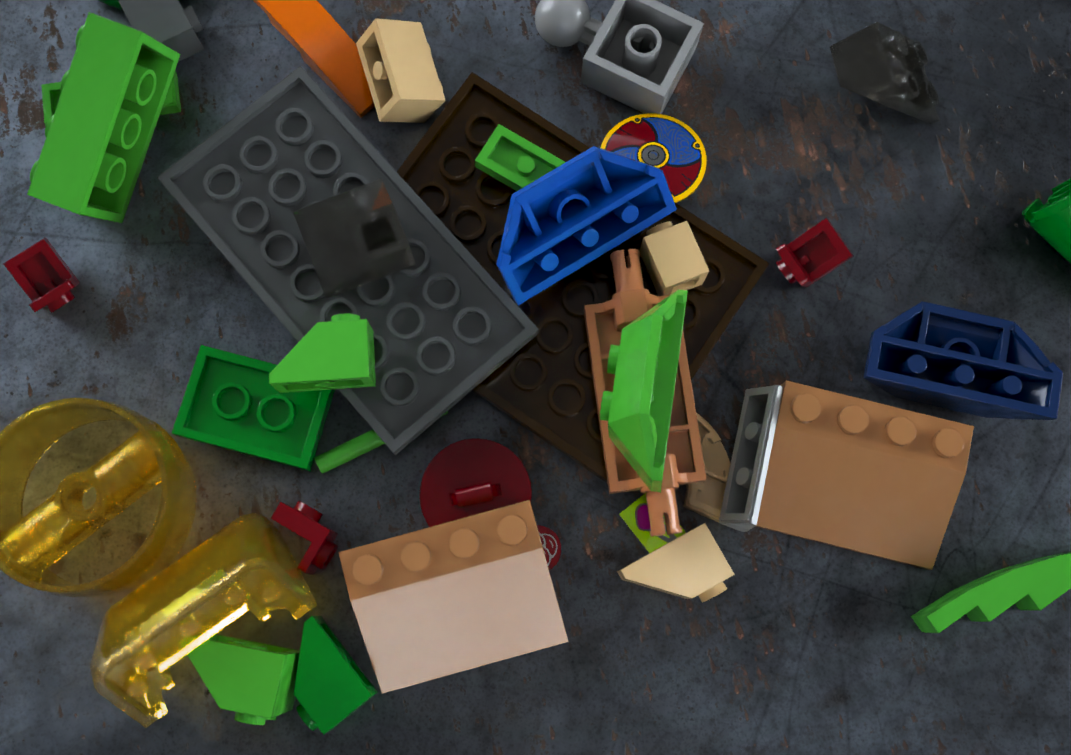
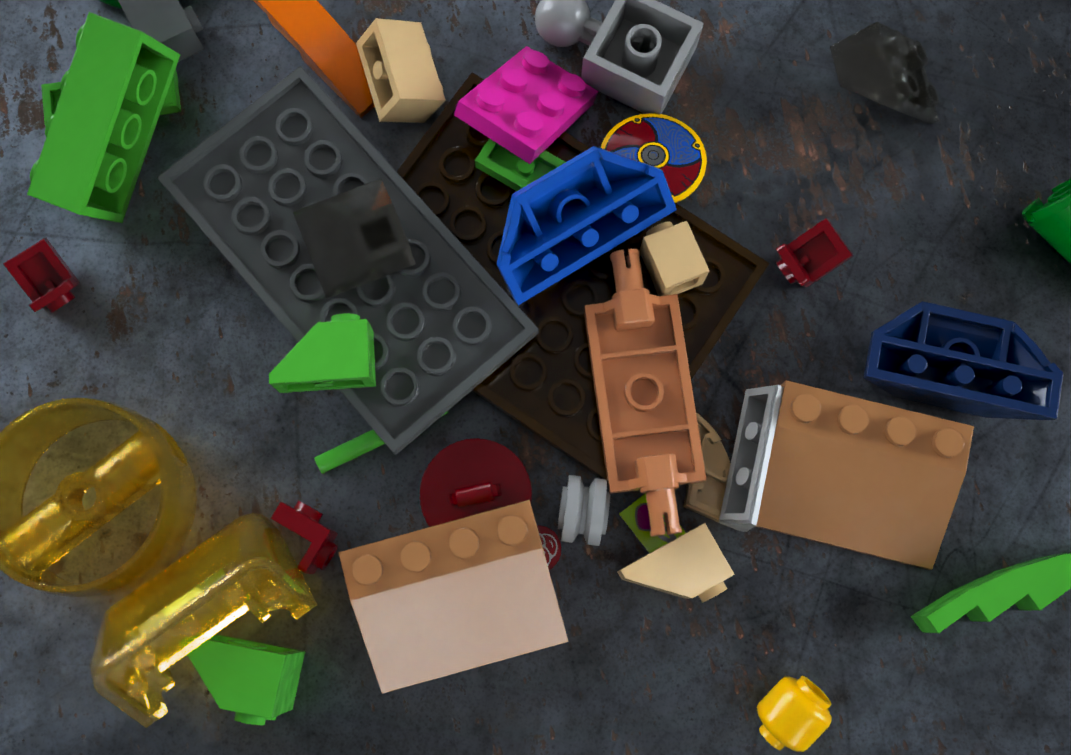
(239, 411): green plate -> none
(327, 678): green slope -> none
(526, 104): none -> dark pink plate
(584, 510): none -> light grey wheel
(645, 387): bright green wedge -> none
(794, 714): none -> yellow head

